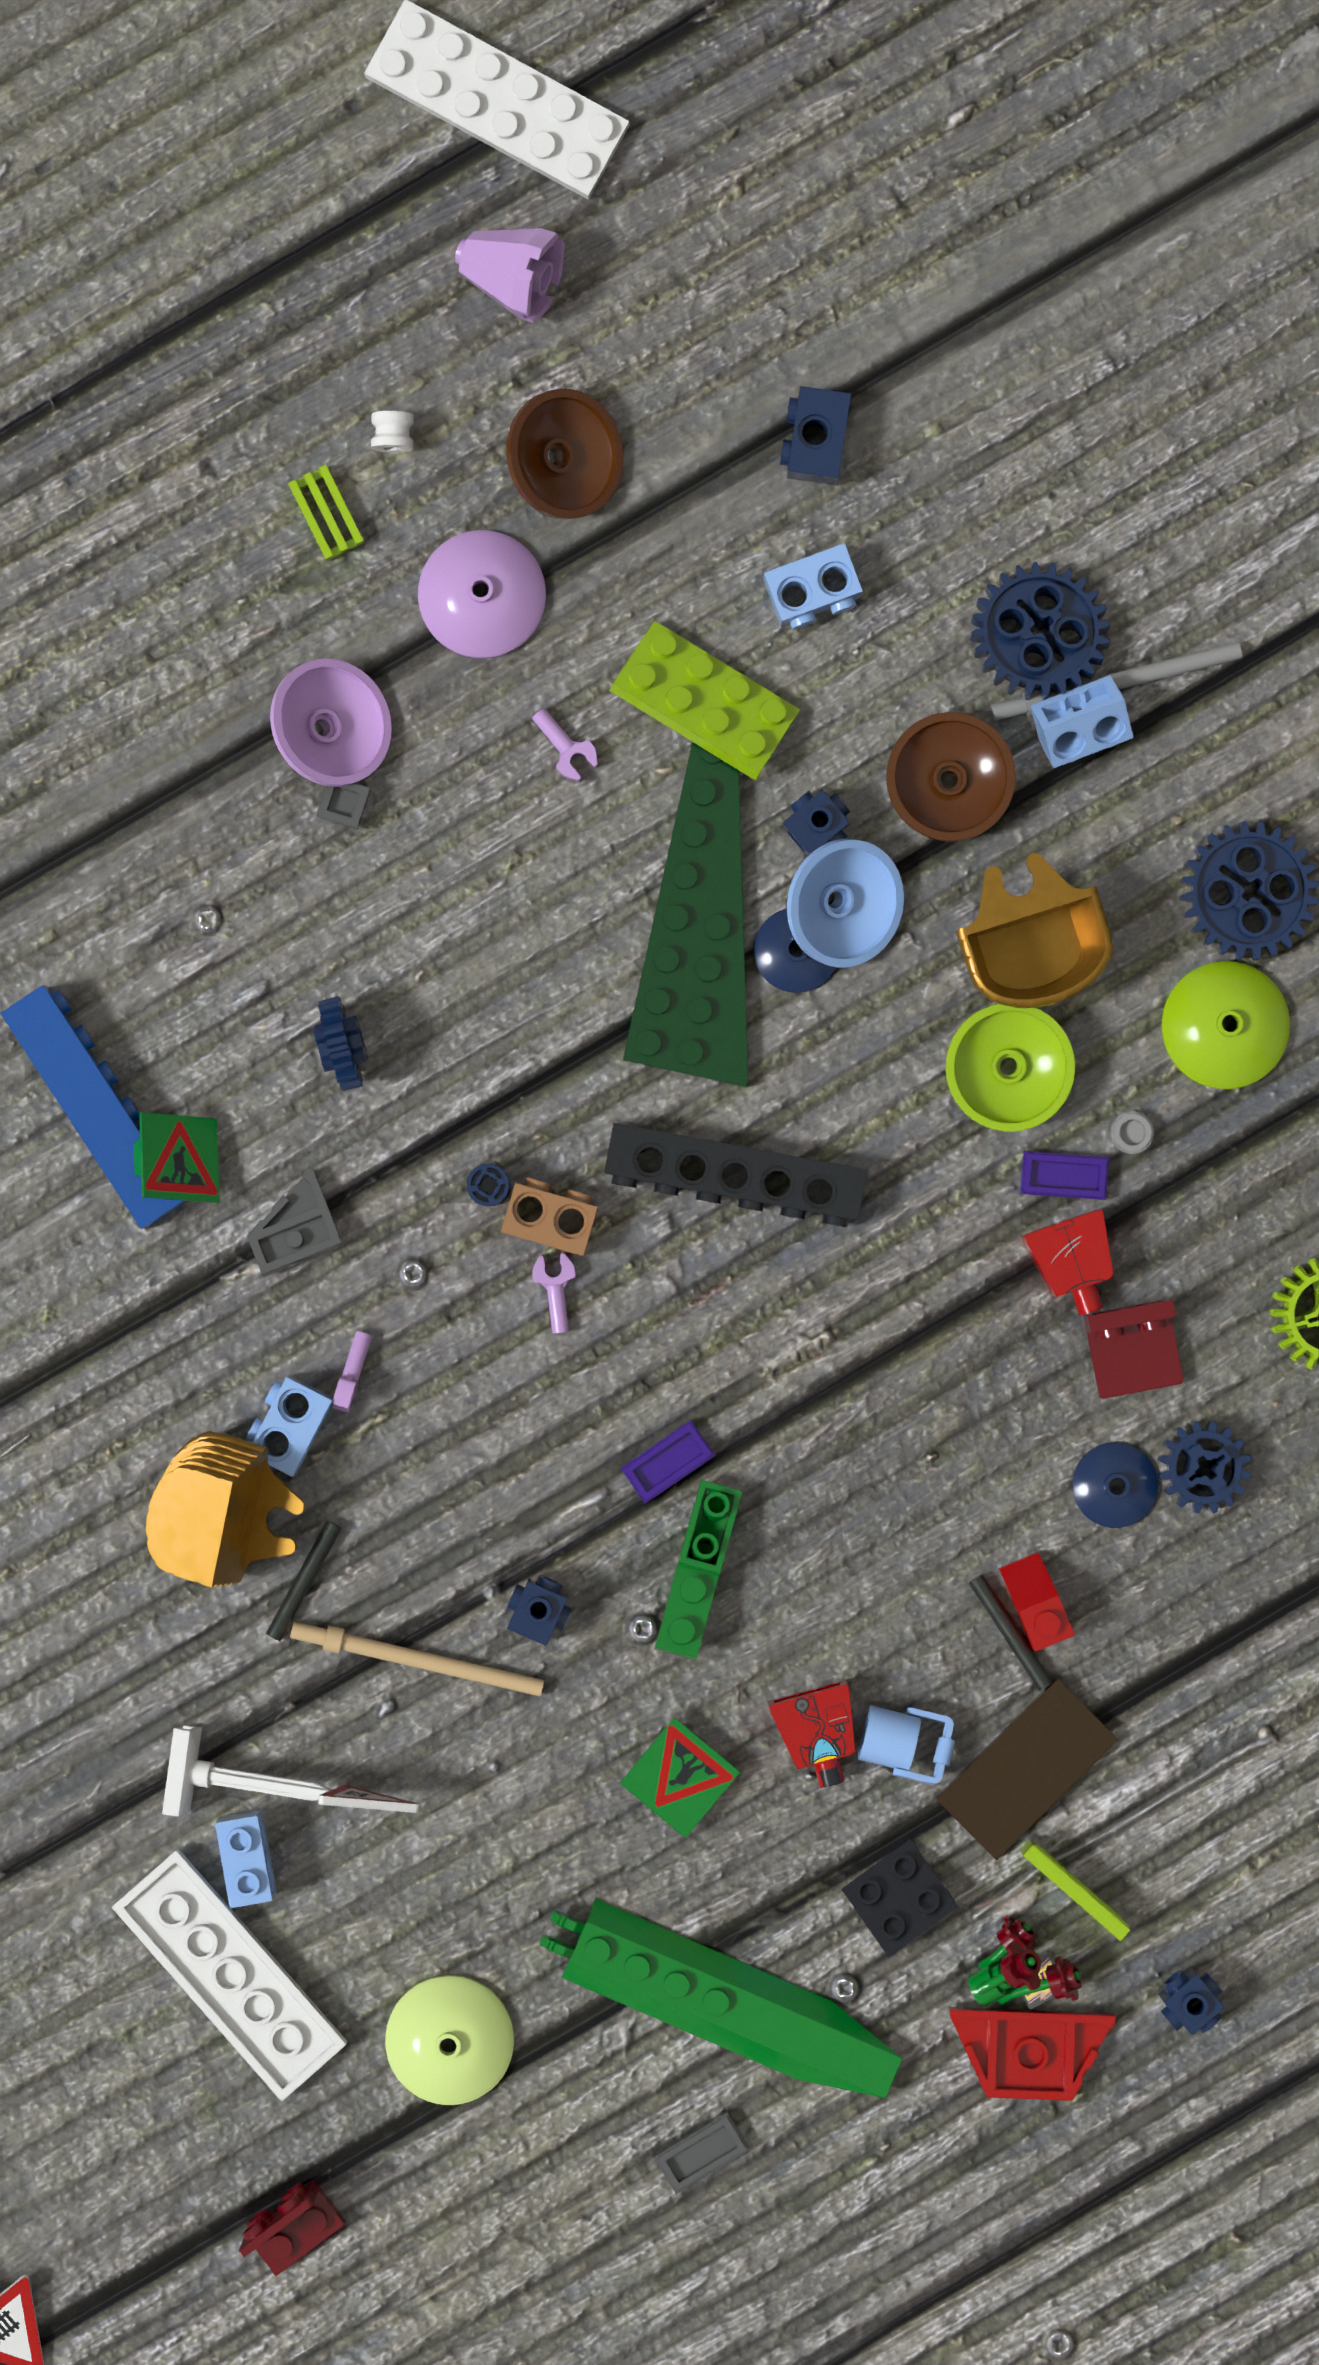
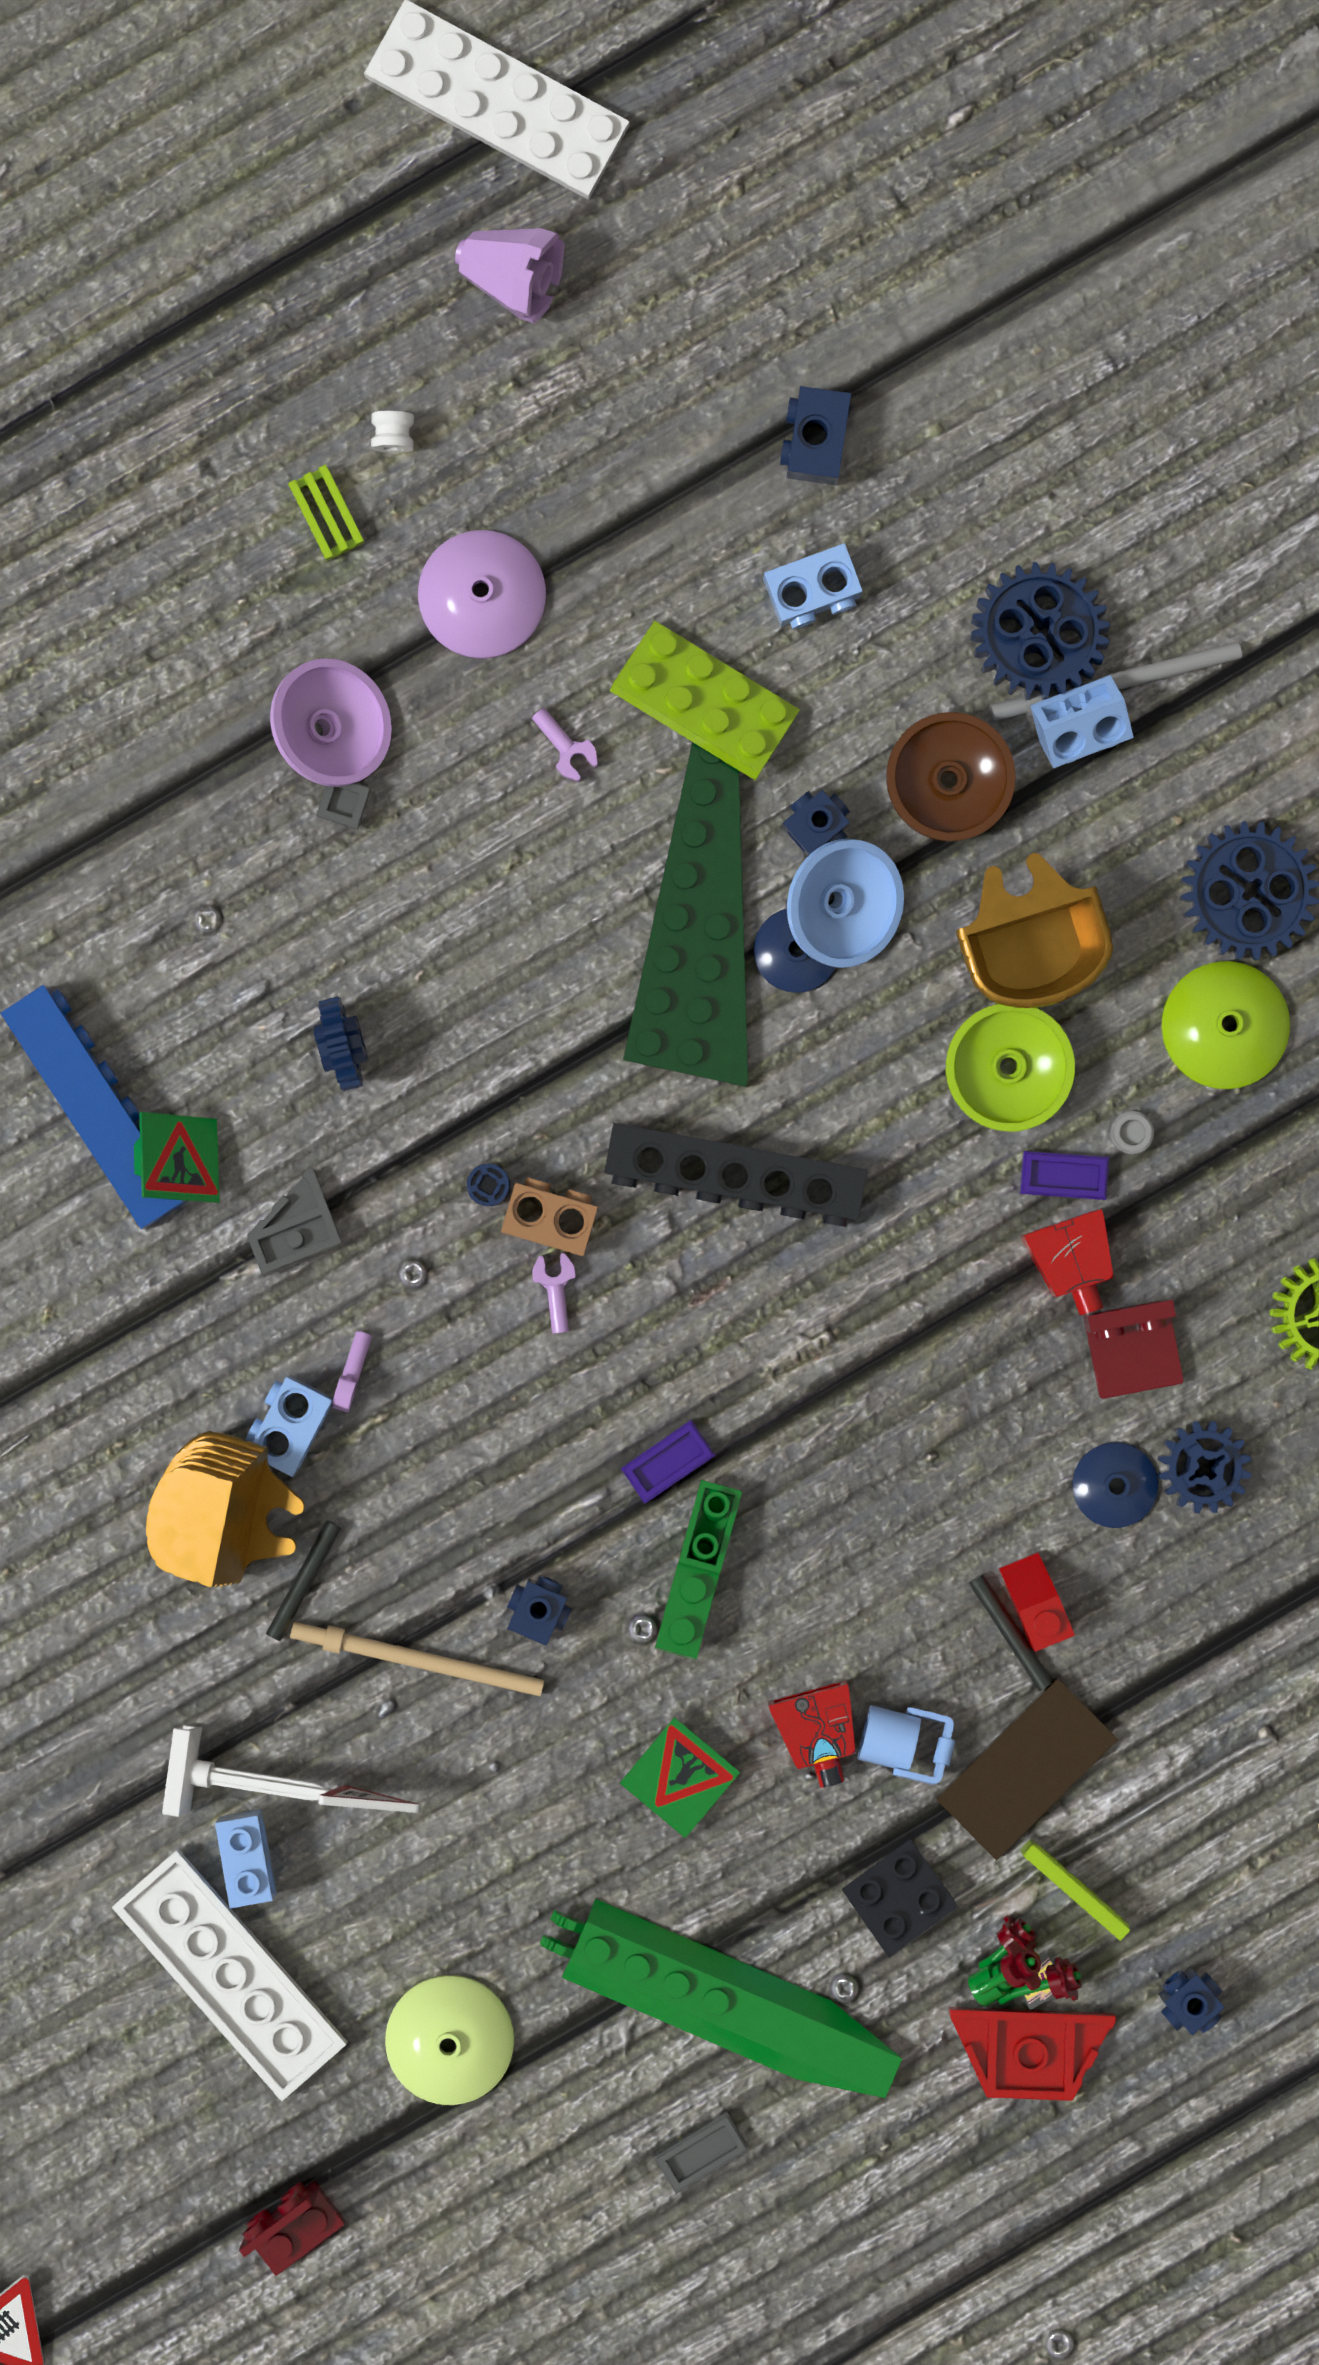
(584, 450): reddish brown dish -> none

